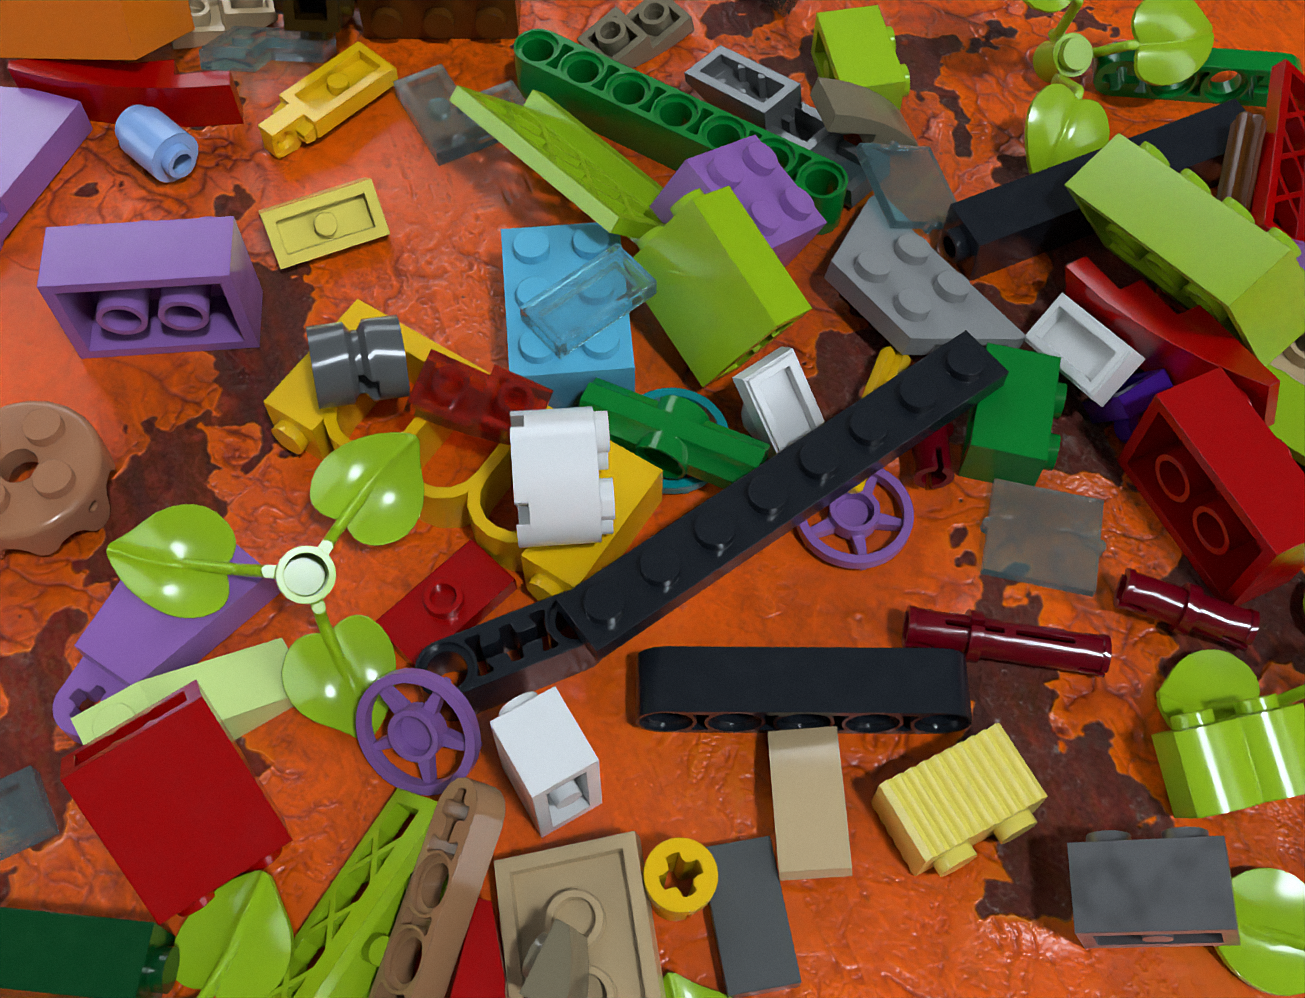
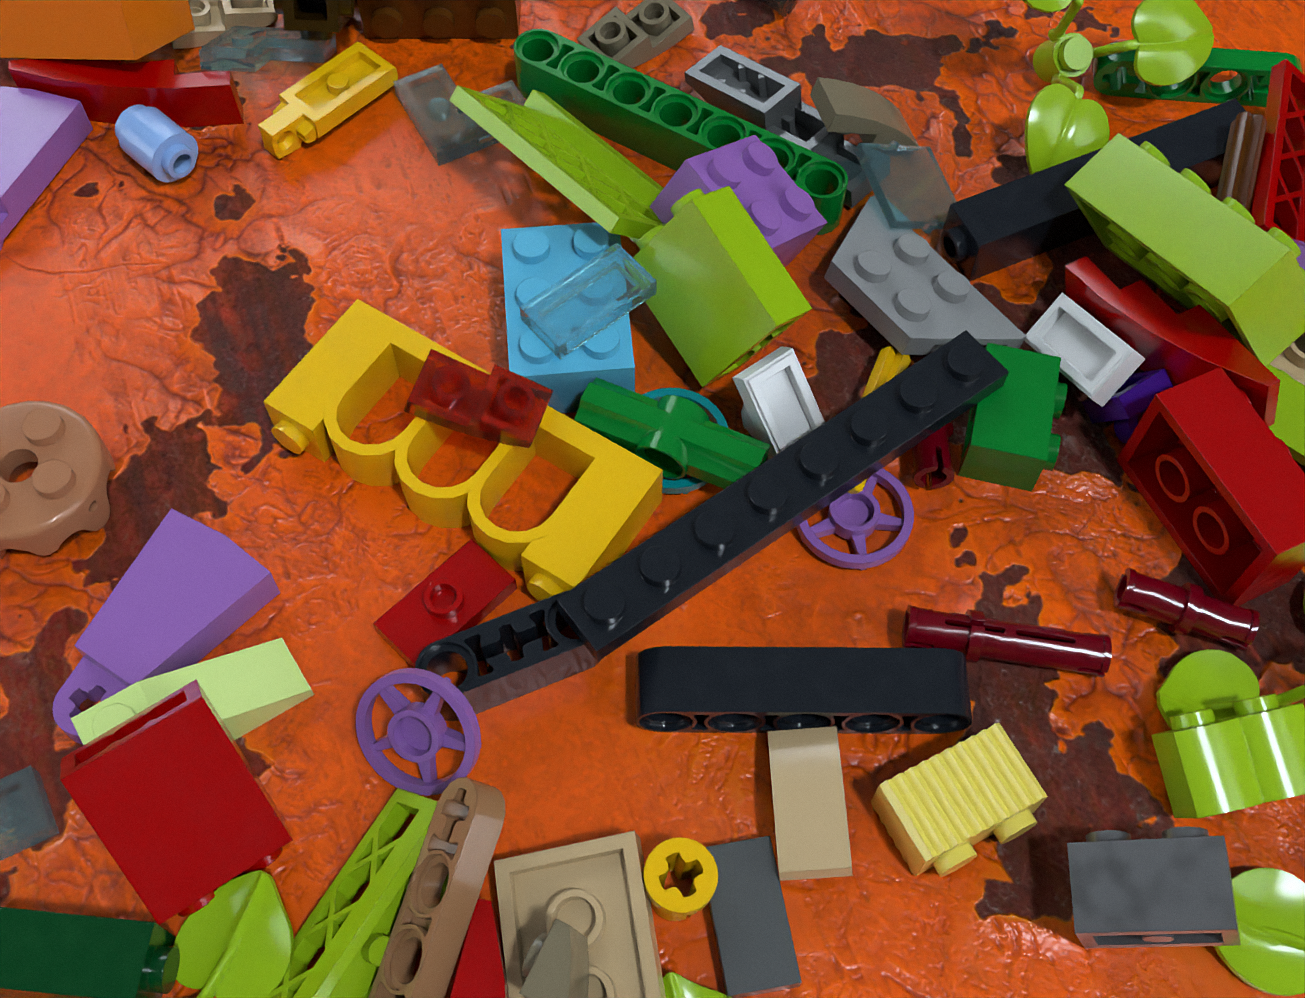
(152, 286): medium lavender brick -> none
(184, 555): lime plant -> none
(324, 222): light yellow panel -> none
(358, 361): dark grey wheel -> none
(547, 759): white brick -> none
(557, 476): white brick -> none
(860, 50): lime brick -> none
(1043, 537): clear light blue piece -> none

